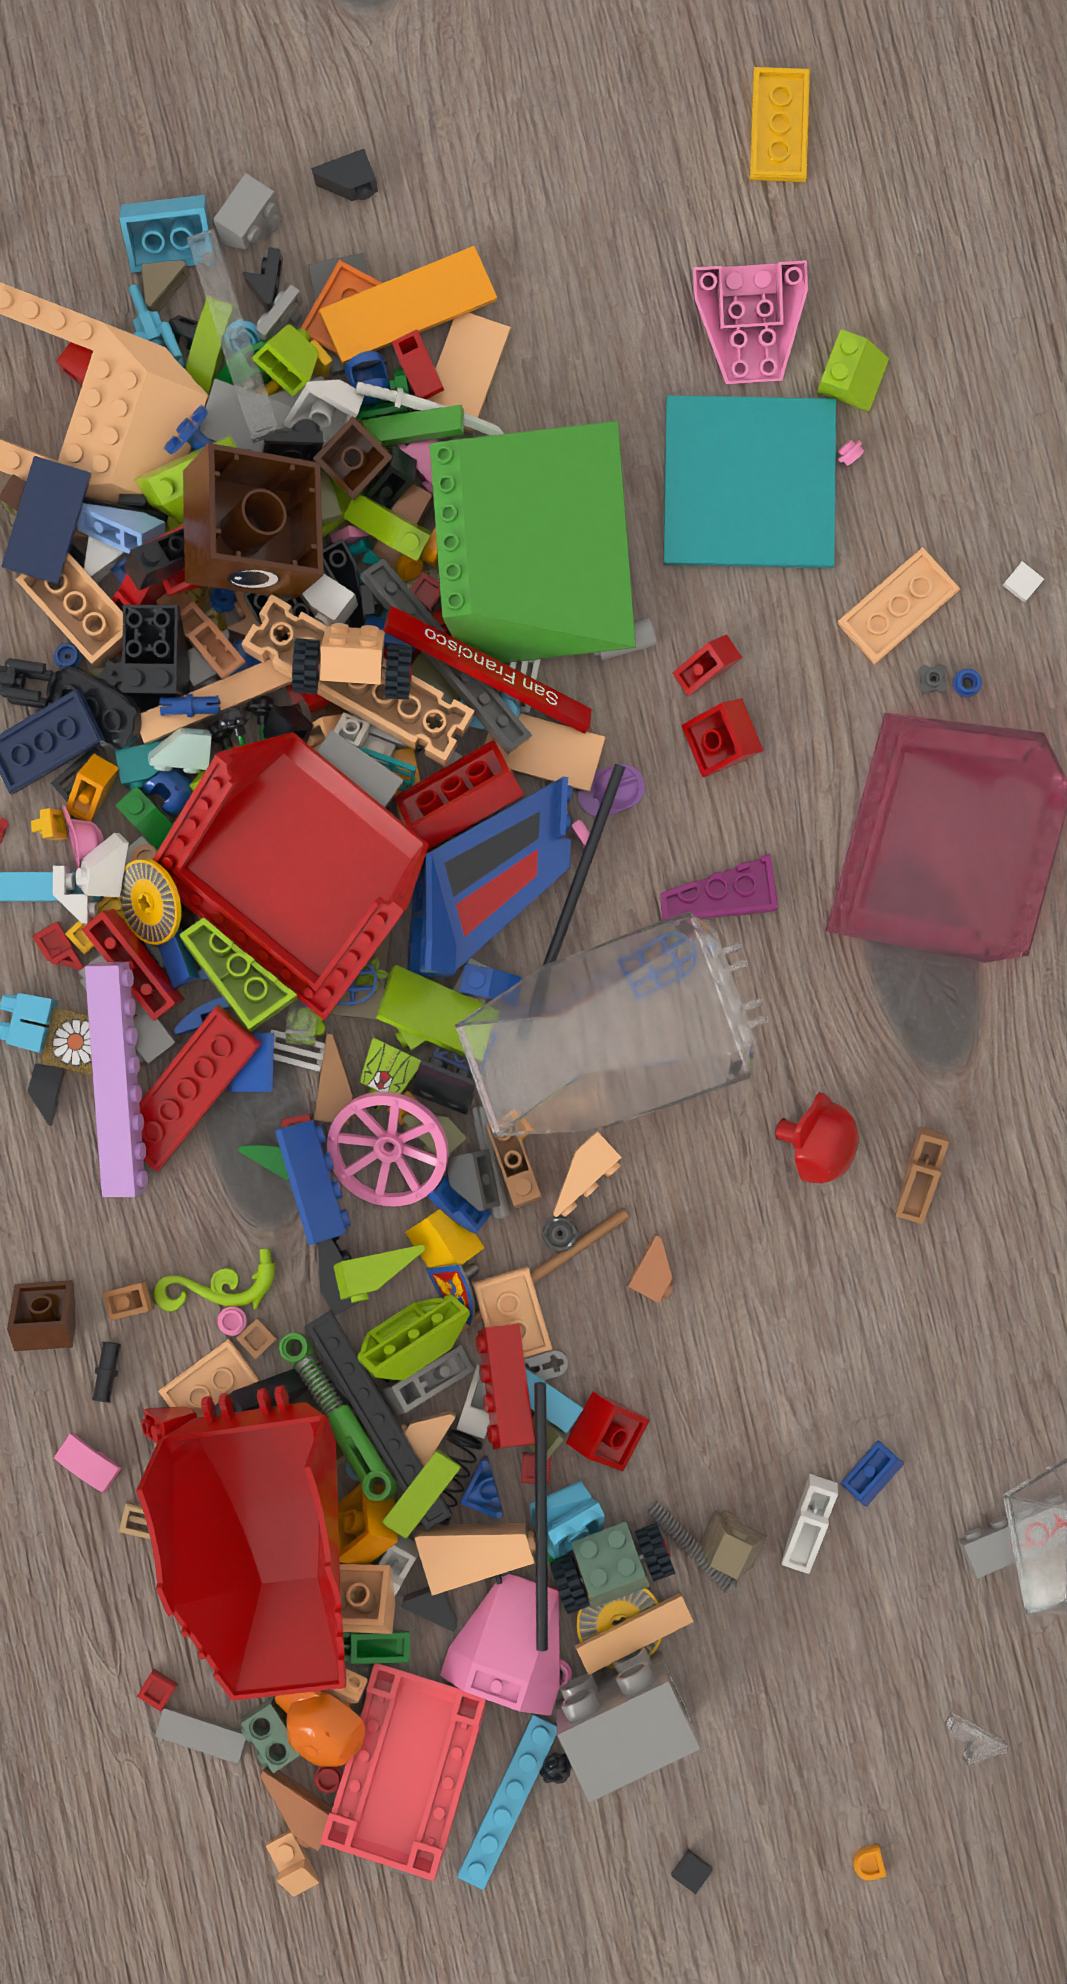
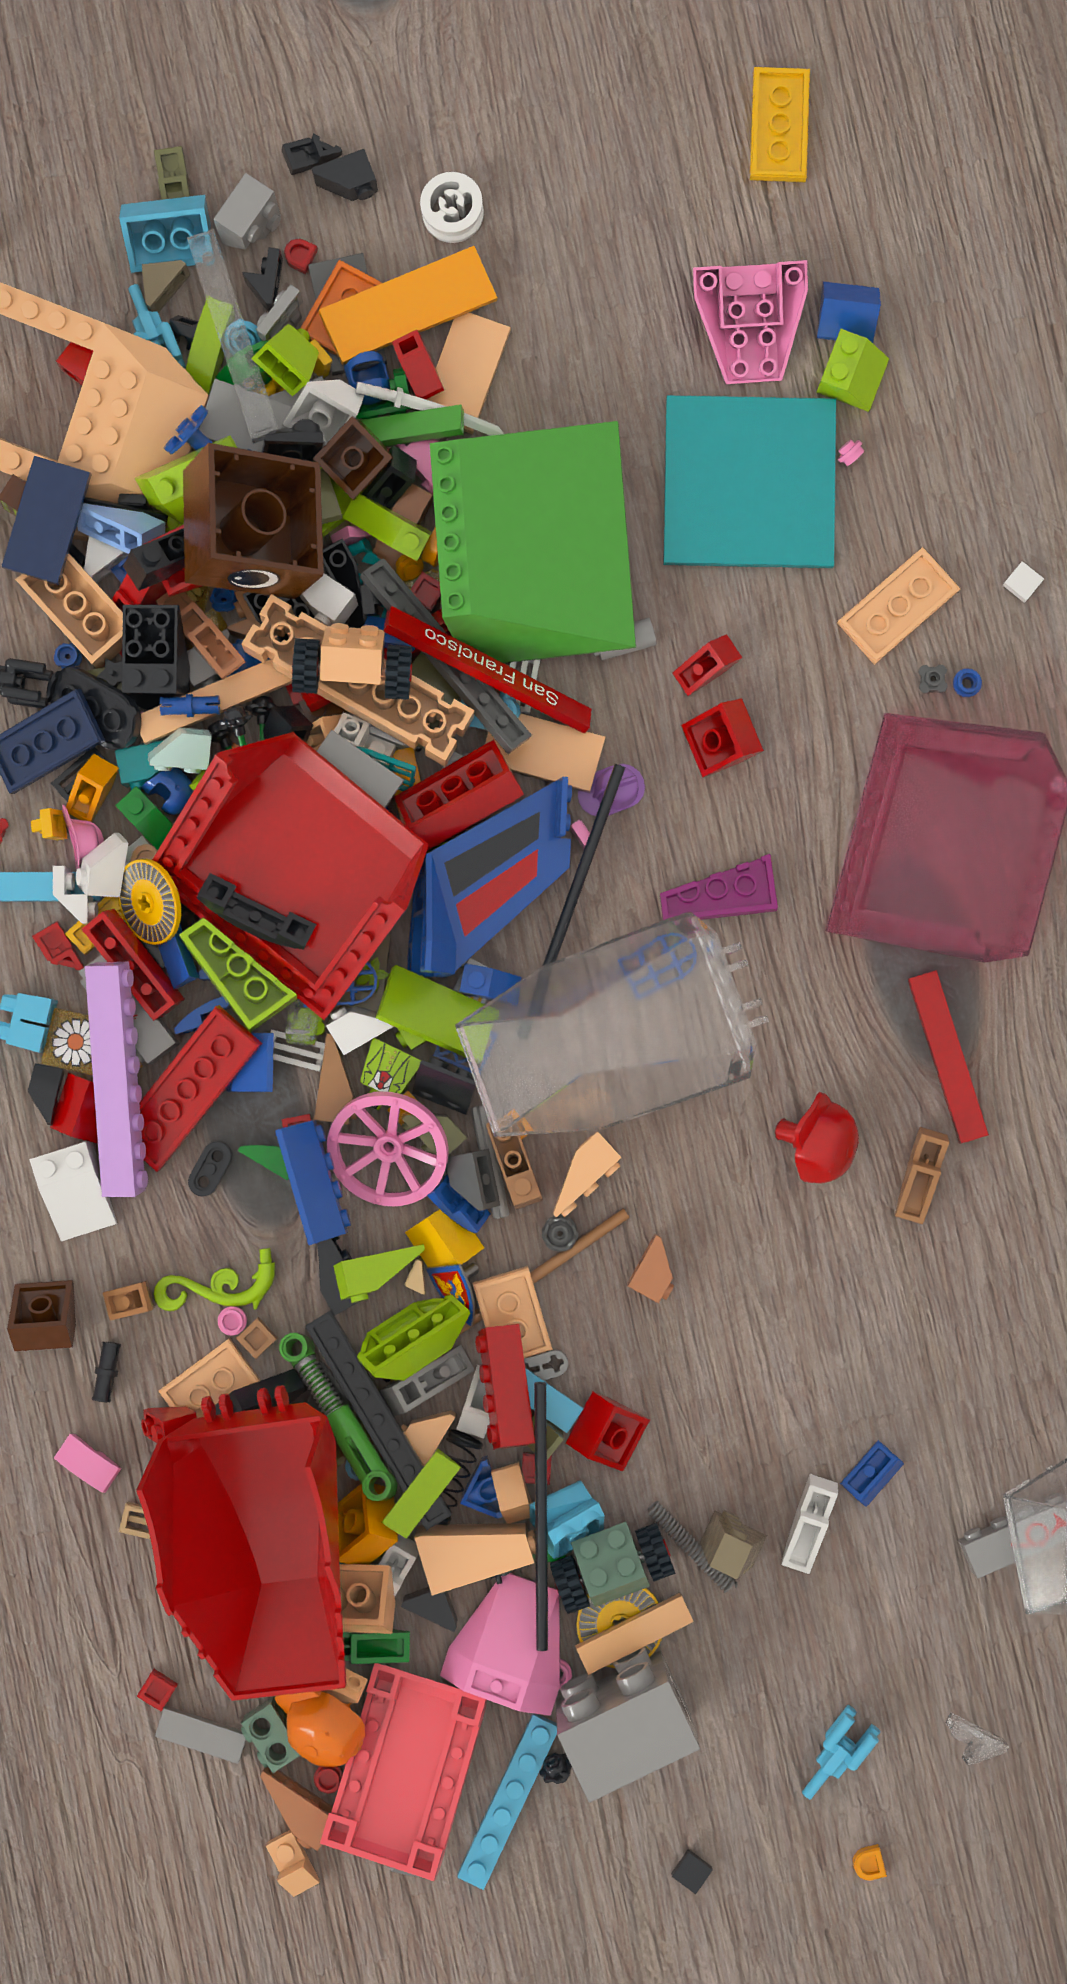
(72, 1190): none -> white slope
(76, 1109): none -> red slope
(172, 173): none -> olive slope
(210, 1168): none -> black plate
(253, 917): none -> black slope
(300, 254): none -> red tile
(308, 153): none -> black slope
(354, 1027): none -> white slope
(416, 1277): none -> tan slope
(458, 191): none -> white wheel
(511, 1493): none -> light nougat slope
(841, 1751): none -> medium azure plant
(848, 308): none -> blue slope
(948, 1057): none -> red tile

